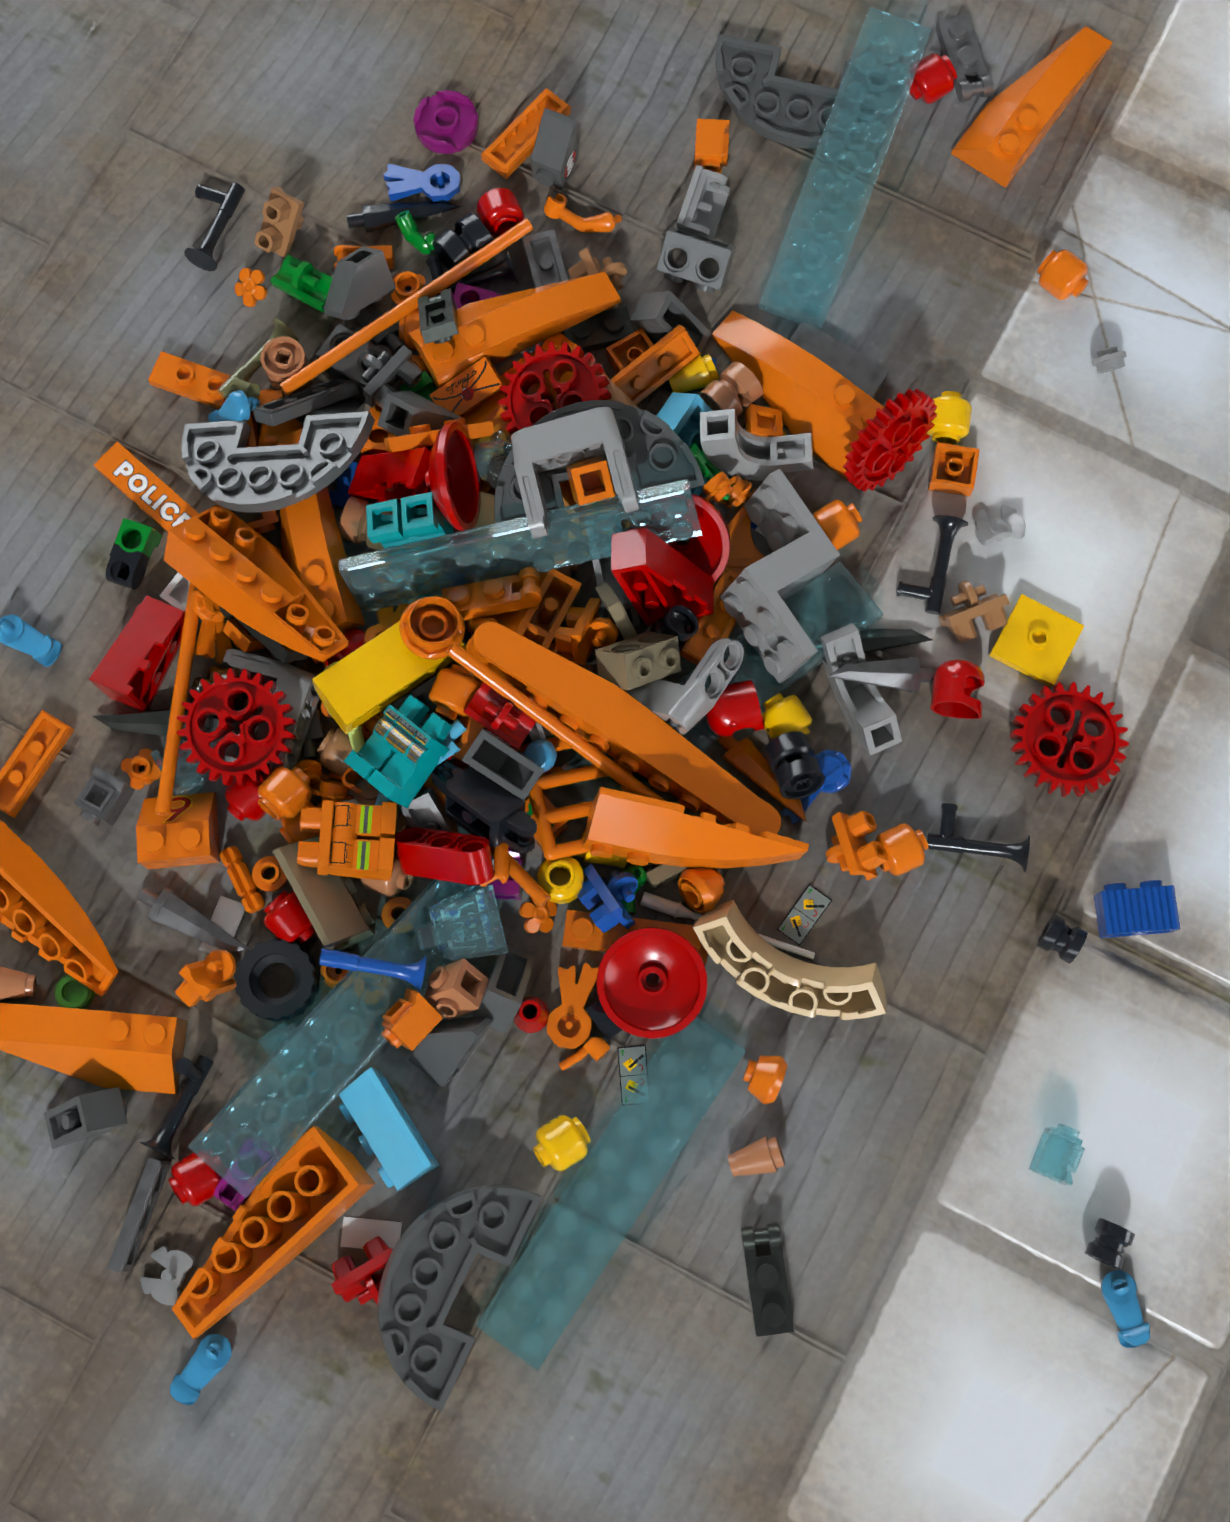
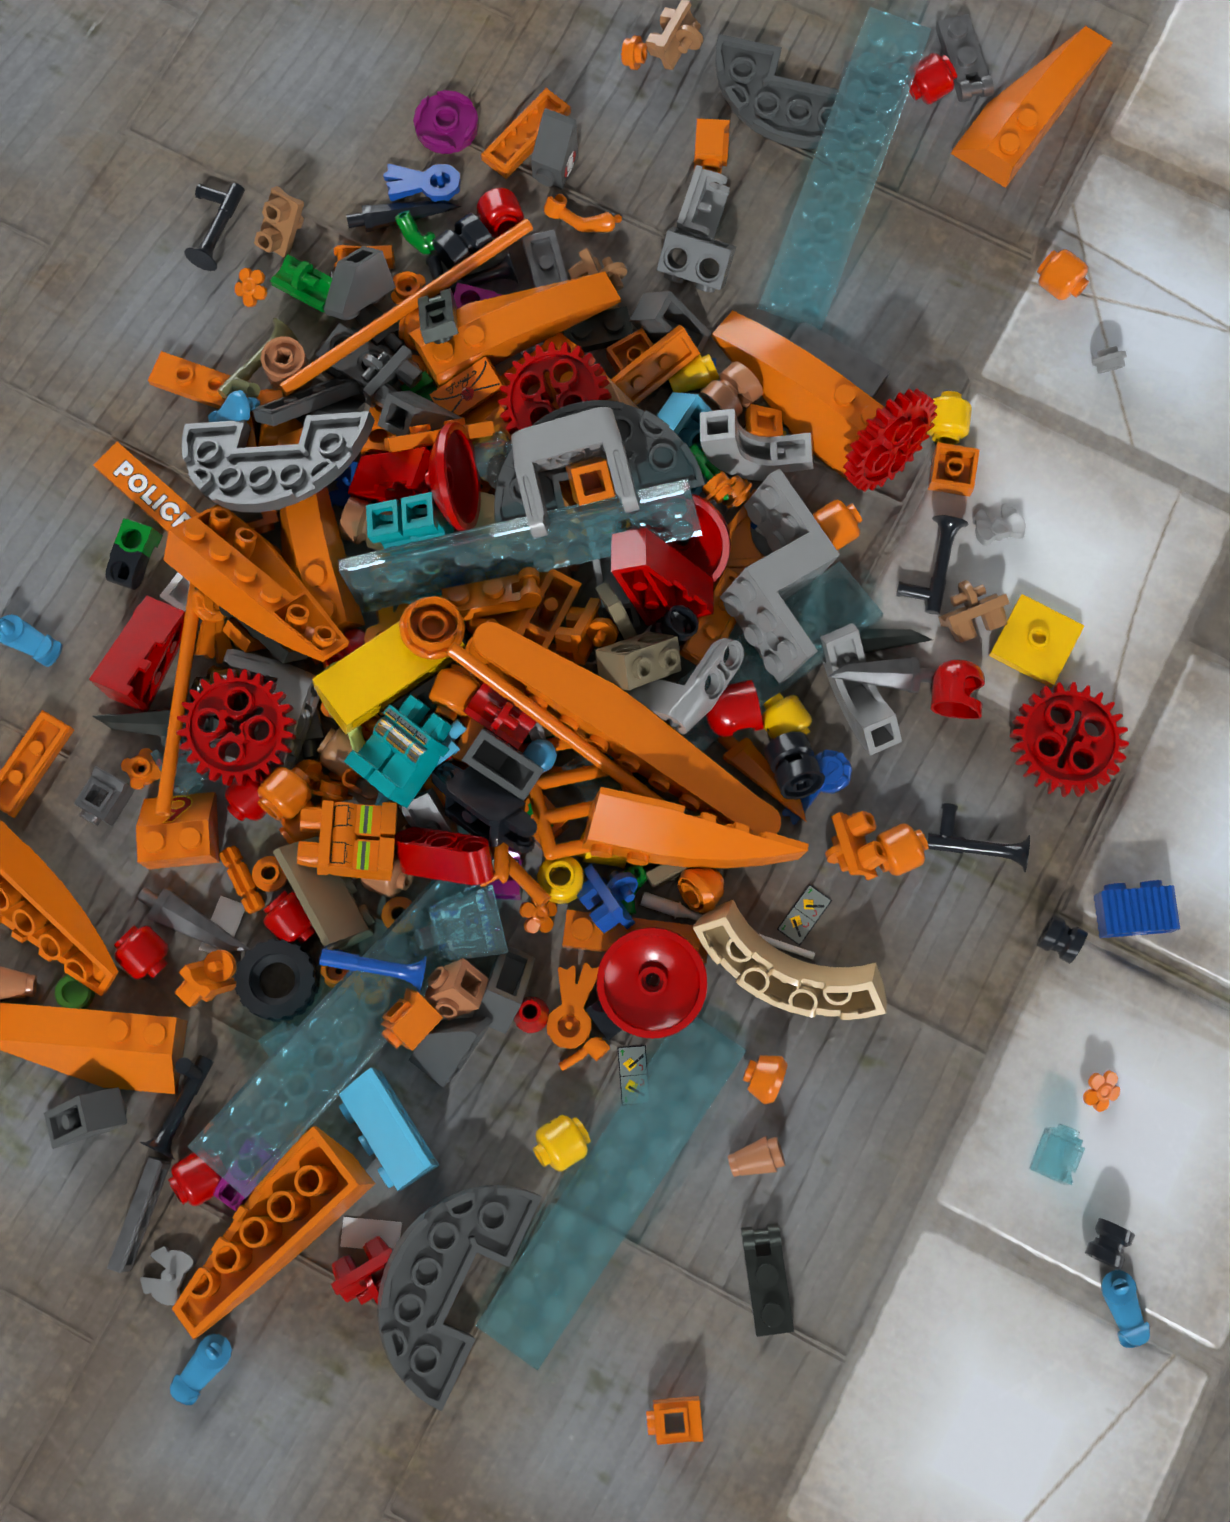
(141, 952): none -> red head
(634, 52): none -> orange plate
(675, 1420): none -> orange window
(679, 35): none -> medium nougat hips
(1103, 1090): none -> orange plant

